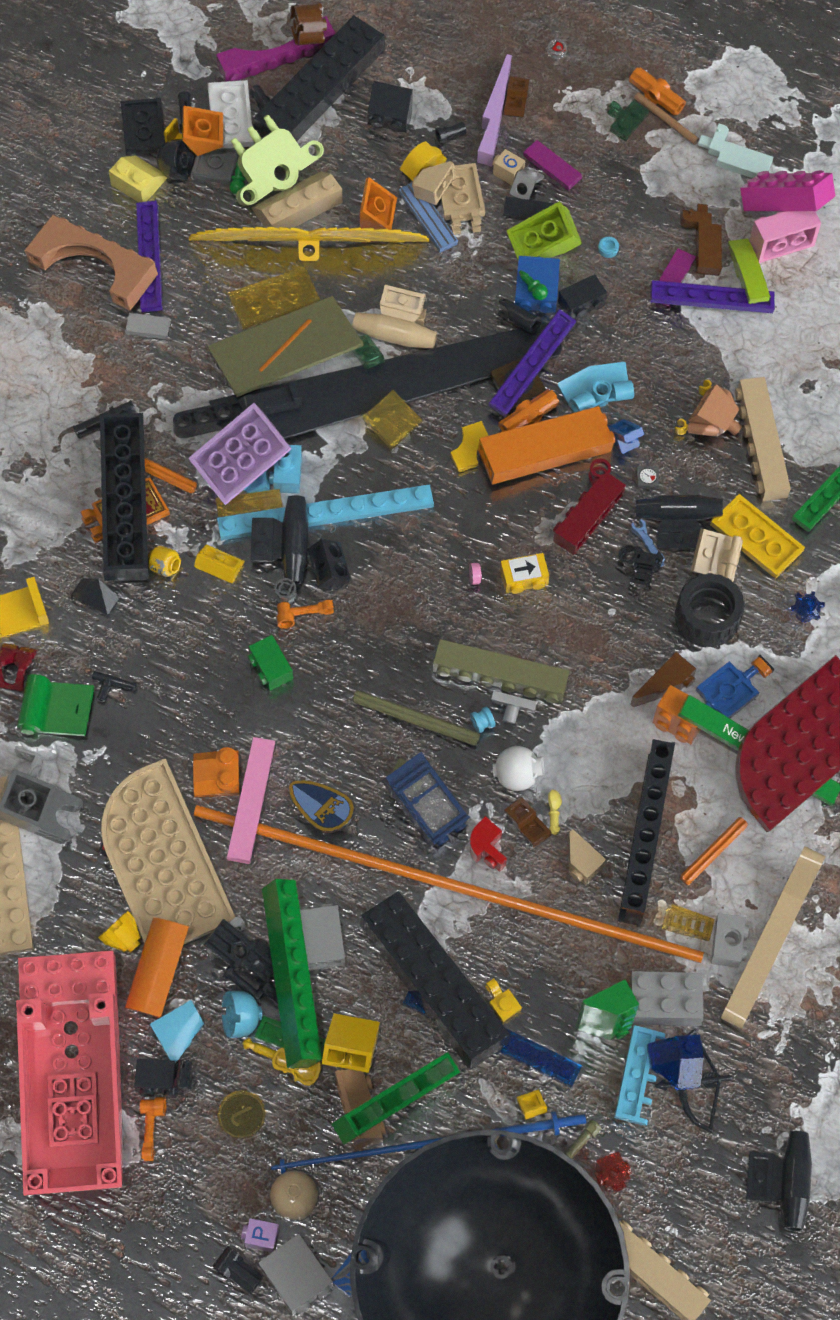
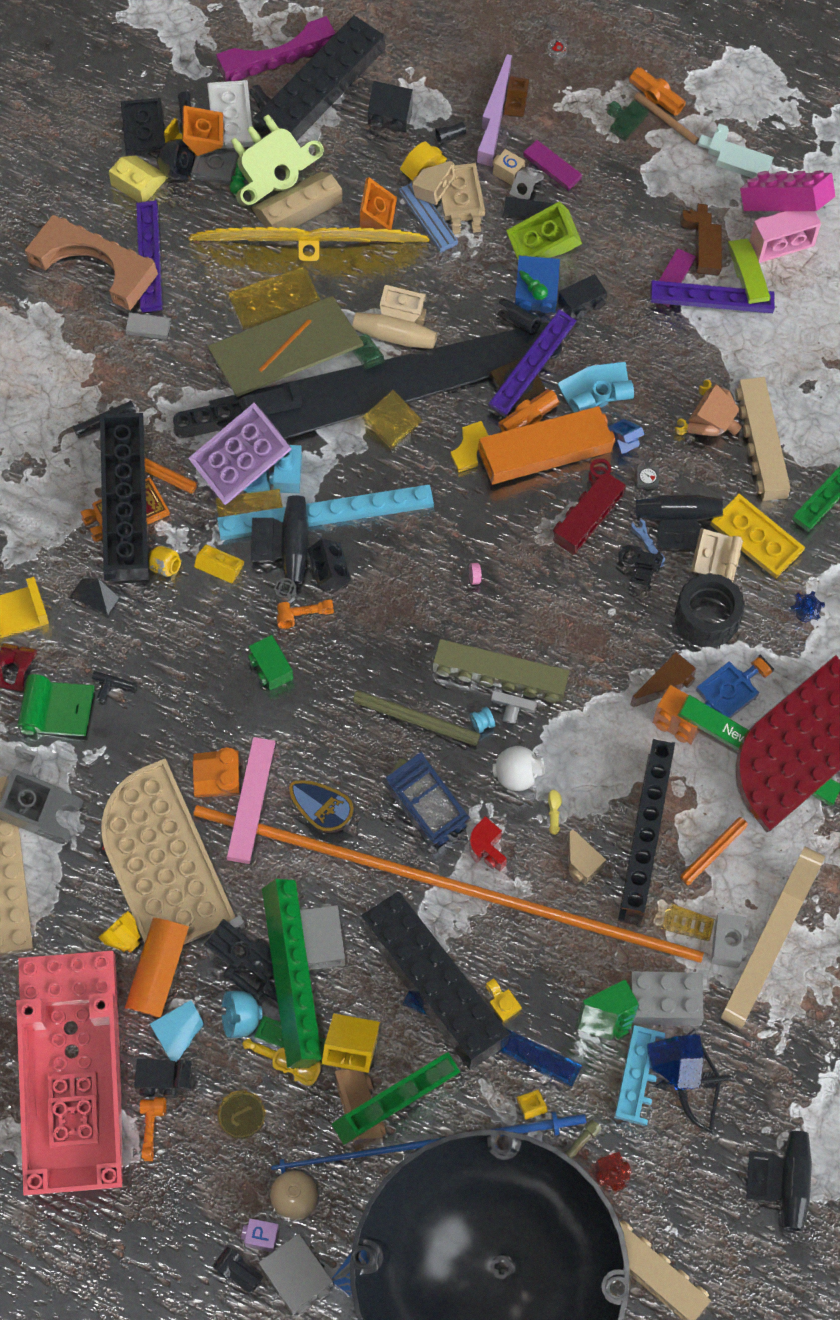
(308, 23): reddish brown brick -> none
(524, 573): yellow brick -> none
(527, 822): reddish brown slope -> none
(608, 247): medium azure tile -> none

